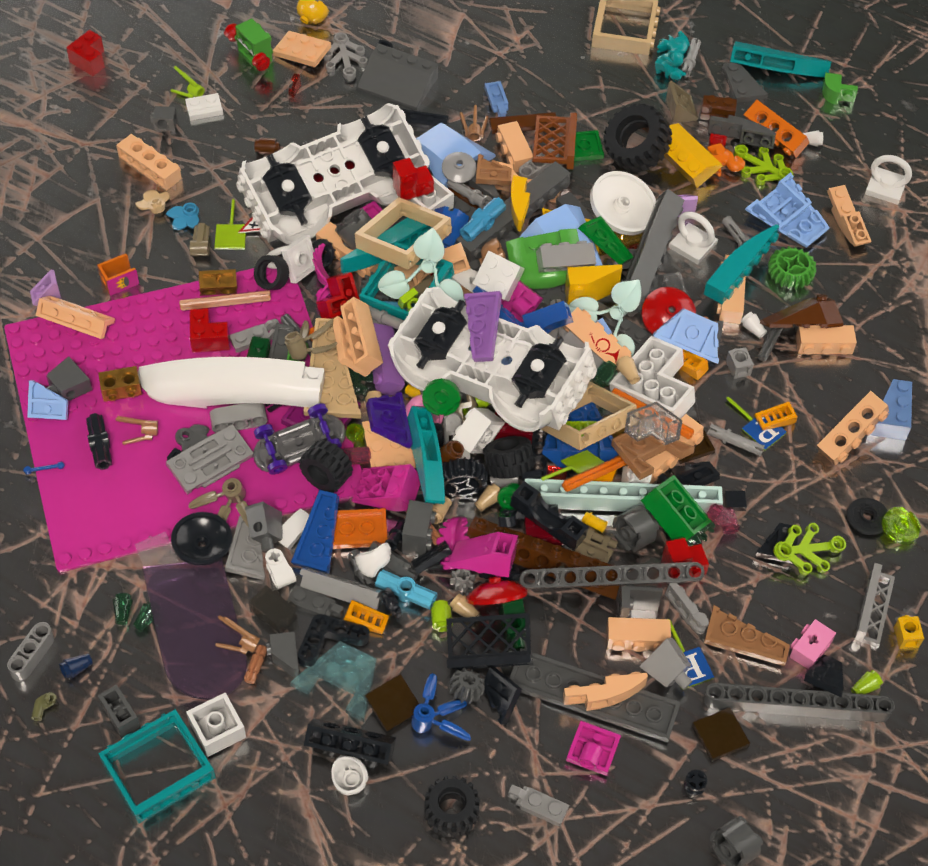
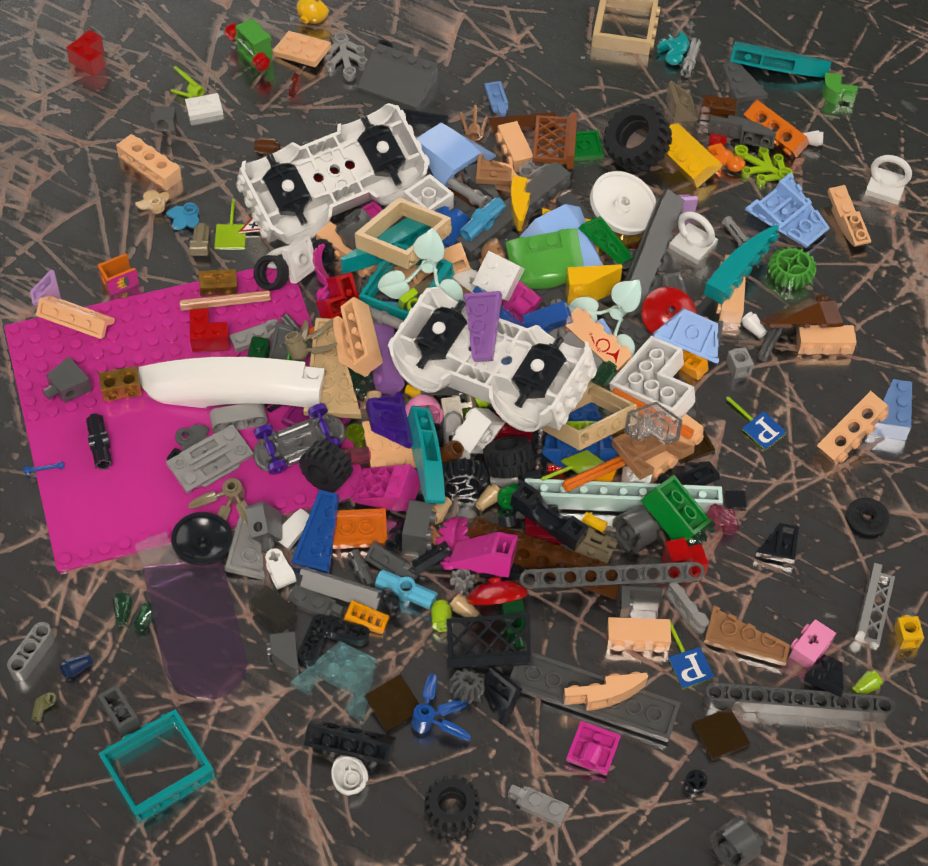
(45, 403): light blue wing -> none
(148, 427): medium nougat plant -> none
(216, 724): white brick -> none
(247, 641): medium nougat plant -> none
(255, 664): nougat axle -> none
(372, 561): white hair -> none
(411, 181): red brick -> none
(441, 397): green tile -> none
(457, 173): light grey dish -> none
(559, 257): light grey brick -> none
(627, 368): tan cone -> none
(668, 665): light grey torso -> none
(669, 64): teal animal -> none
(735, 439): light grey pin -> none
(786, 408): light orange slope -> none
(806, 549): lime plant -> none
(901, 525): clear neon green tile -> none

